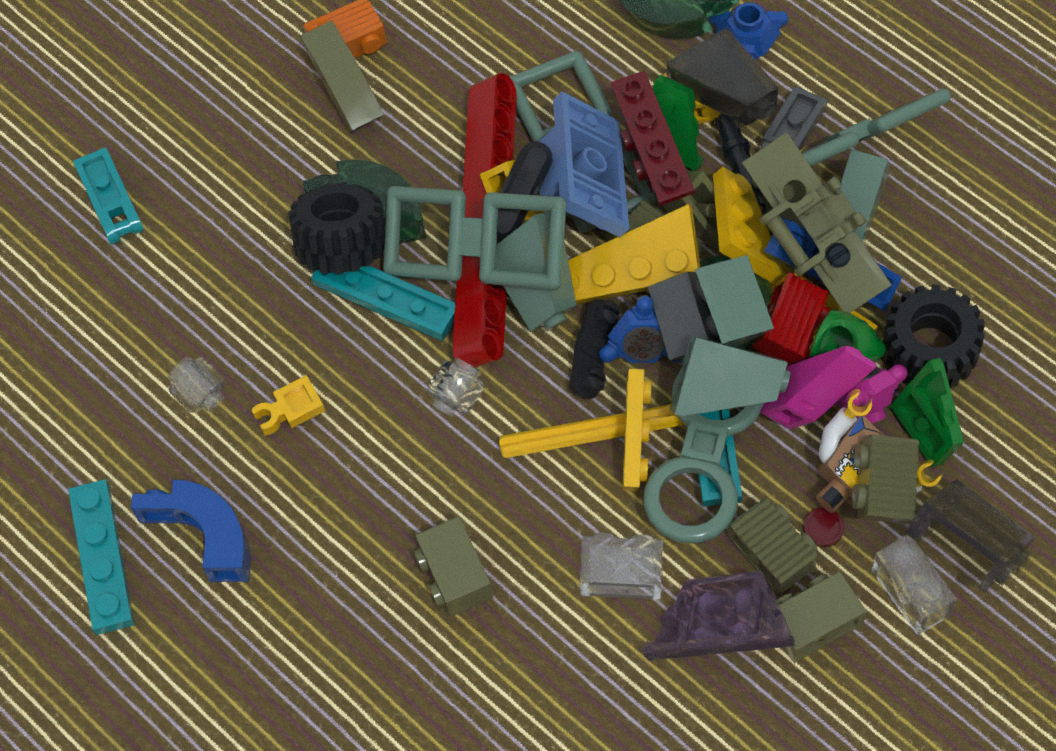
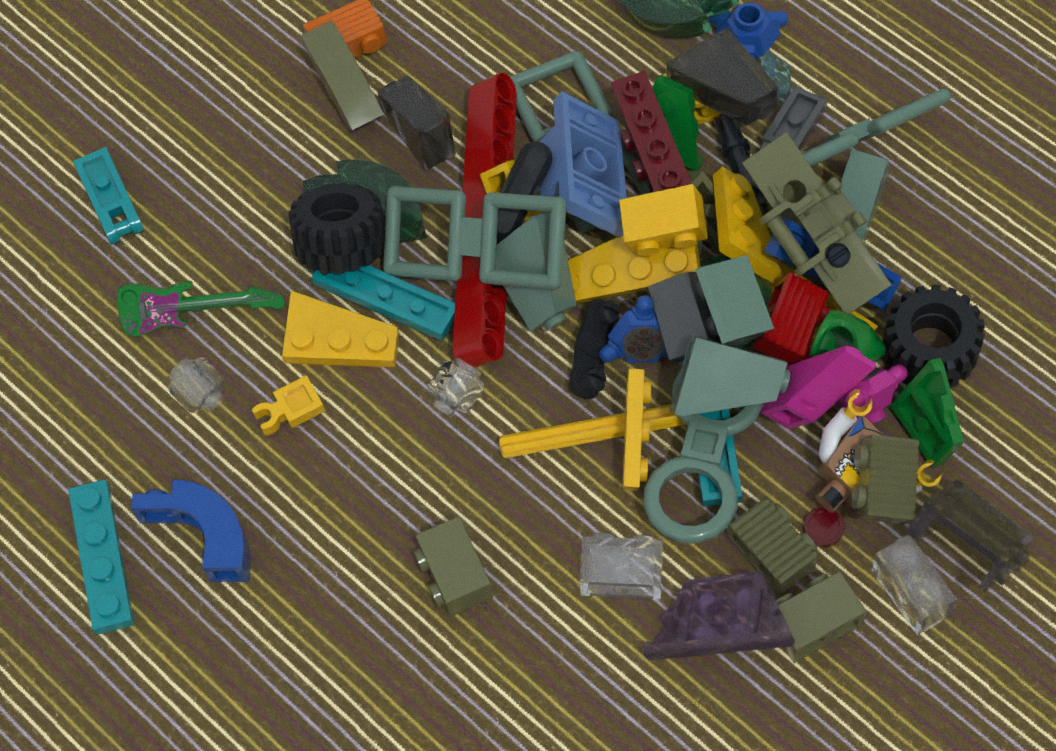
(148, 308): none -> green piece
(335, 336): none -> yellow wing
(418, 121): none -> clear smoke slope
(663, 220): none -> yellow brick
(778, 72): none -> clear light blue slope

